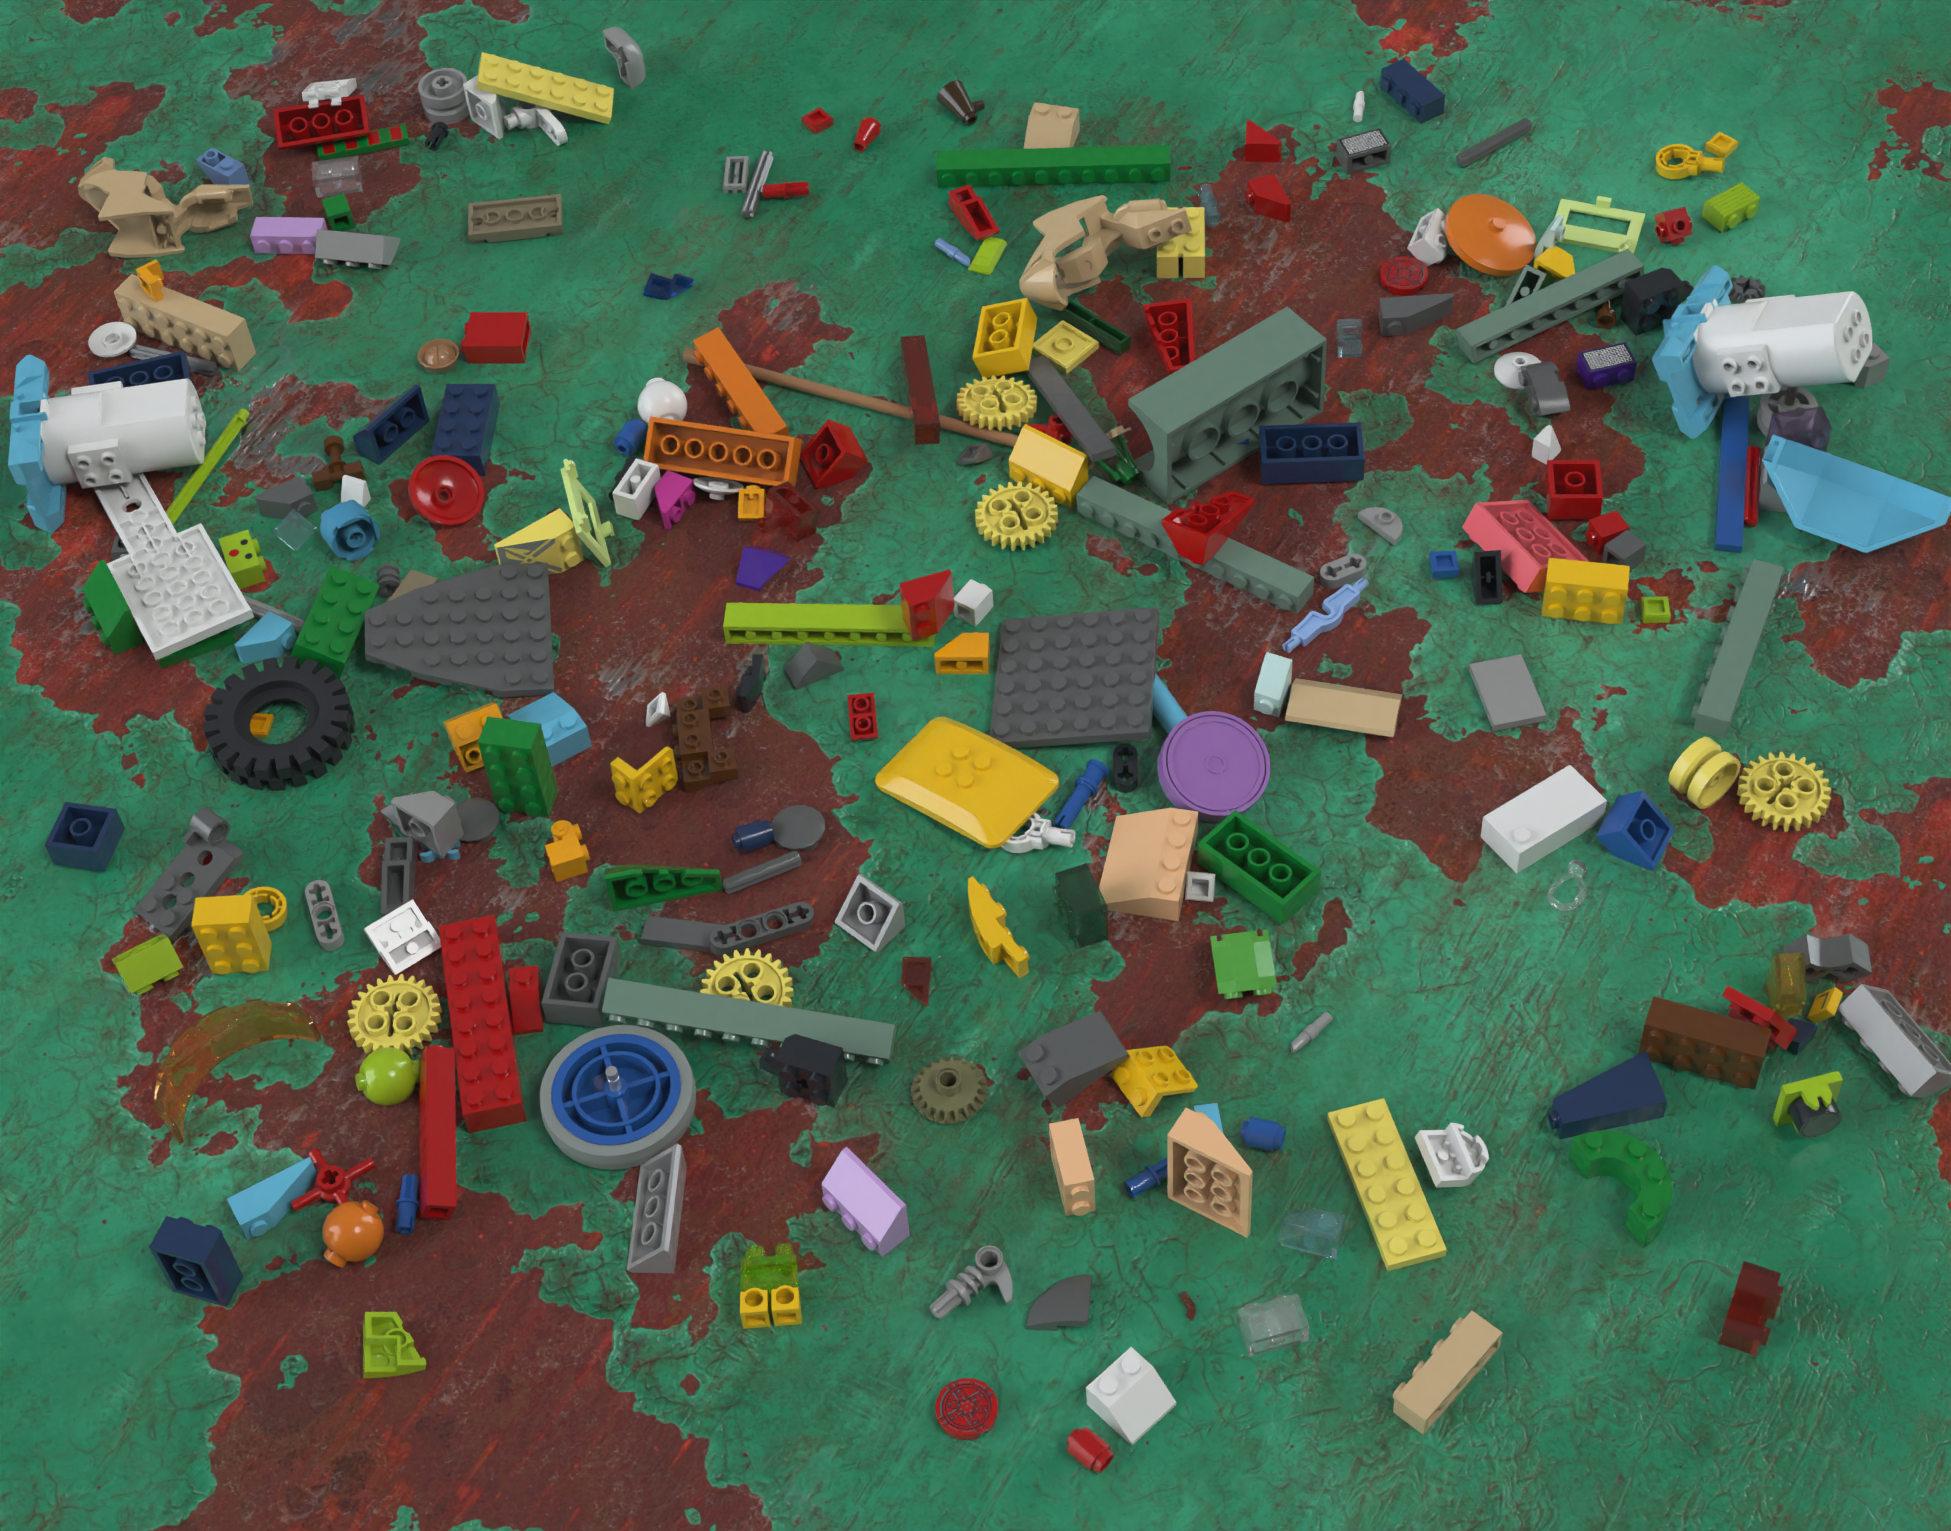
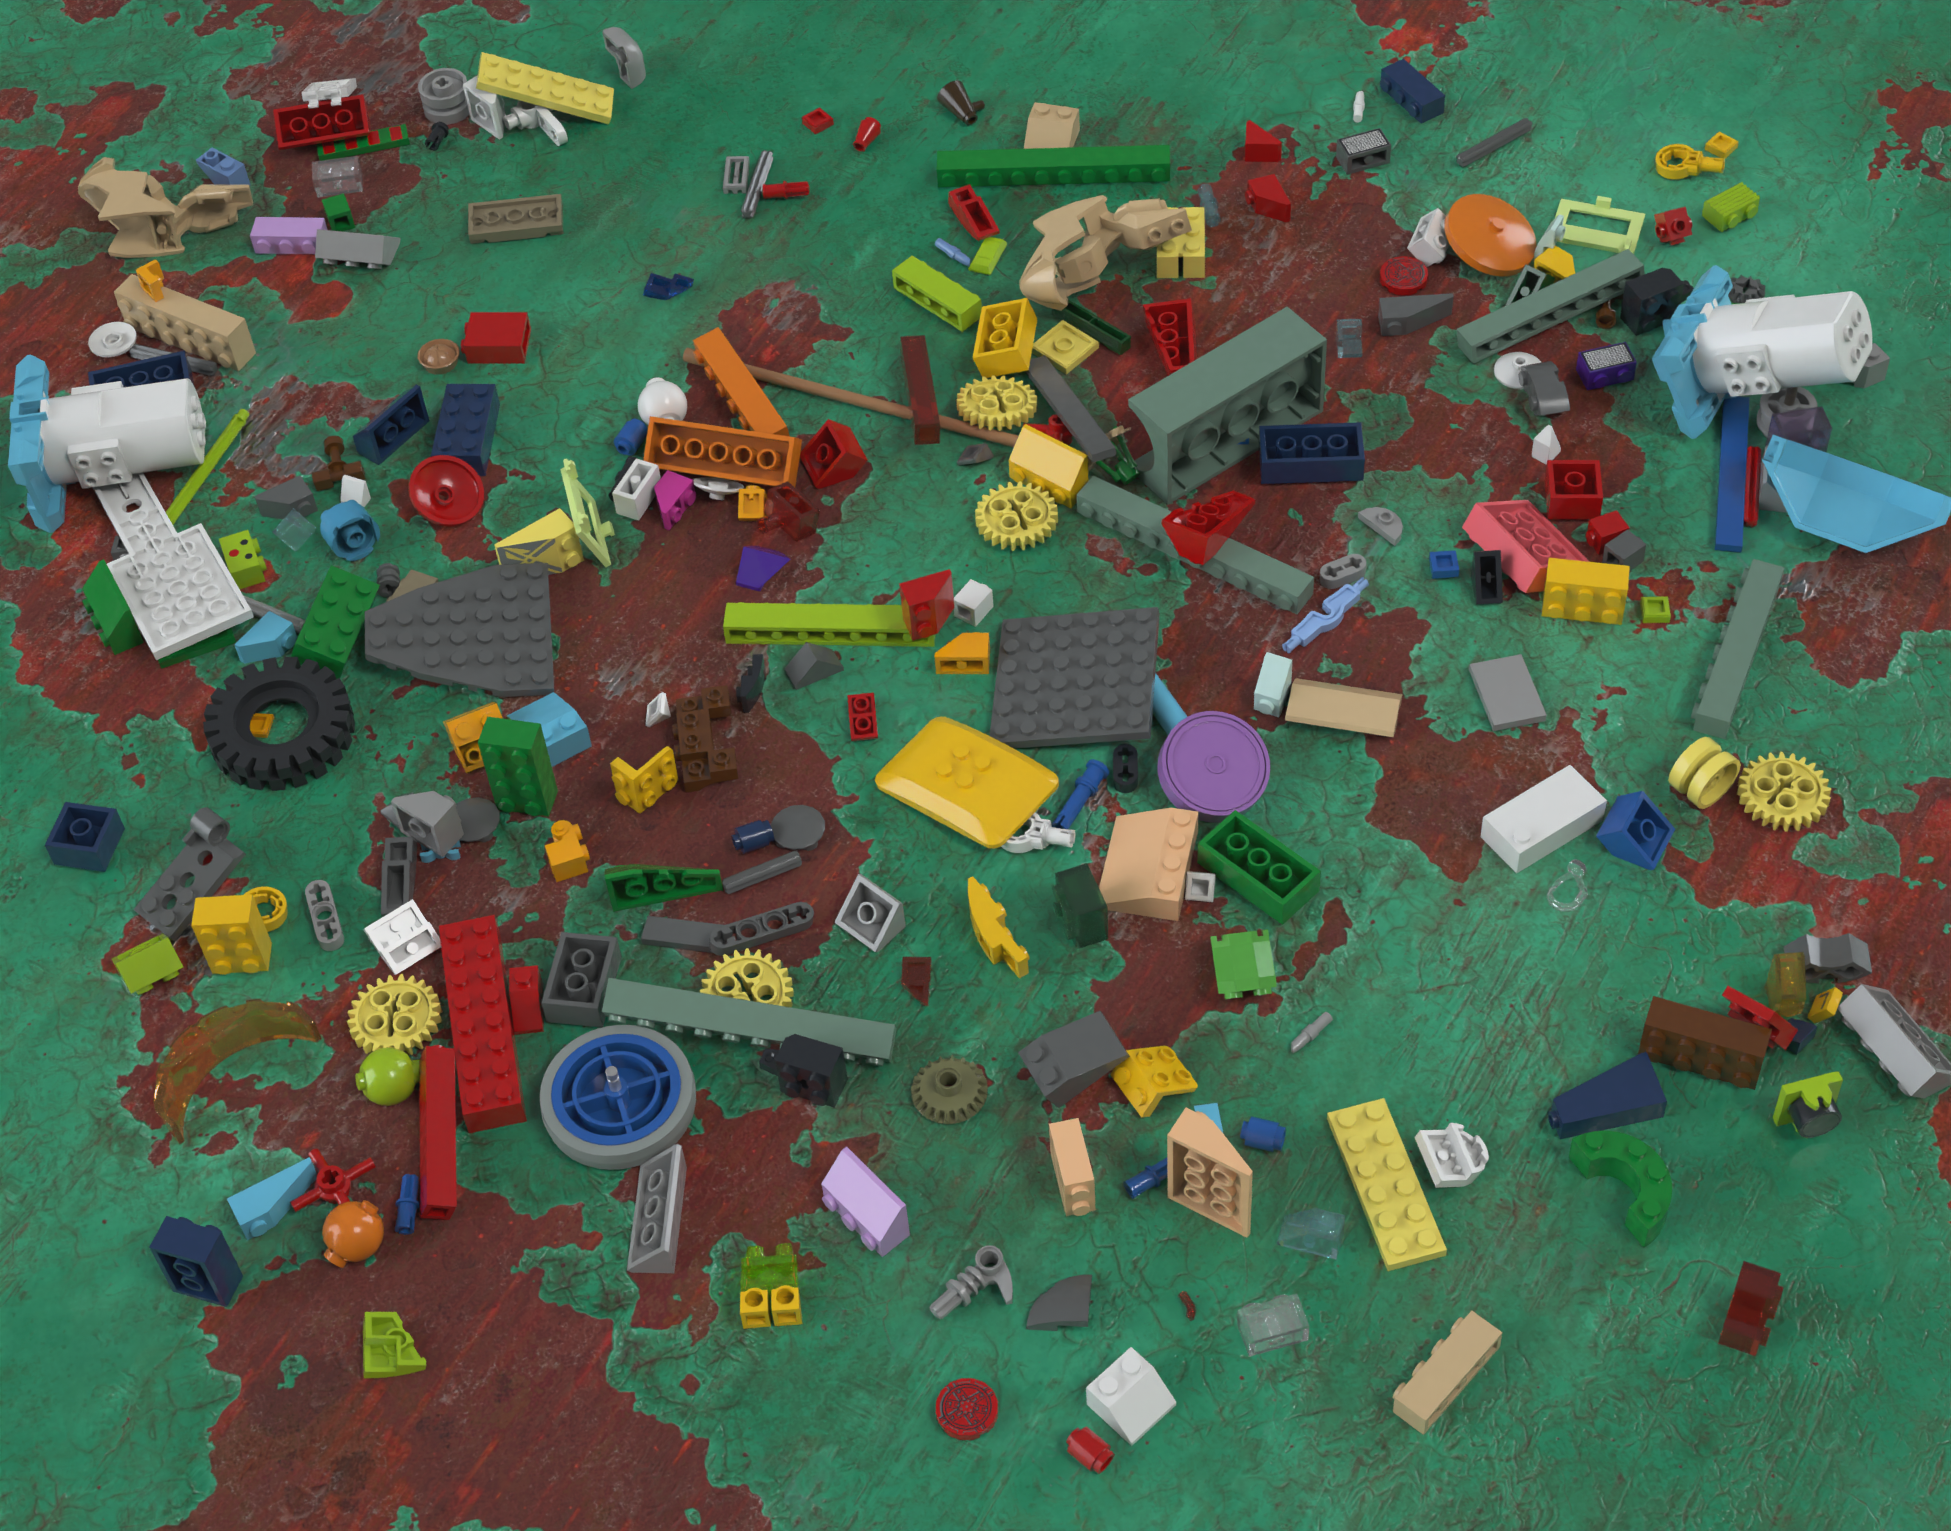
(937, 293): none -> lime brick

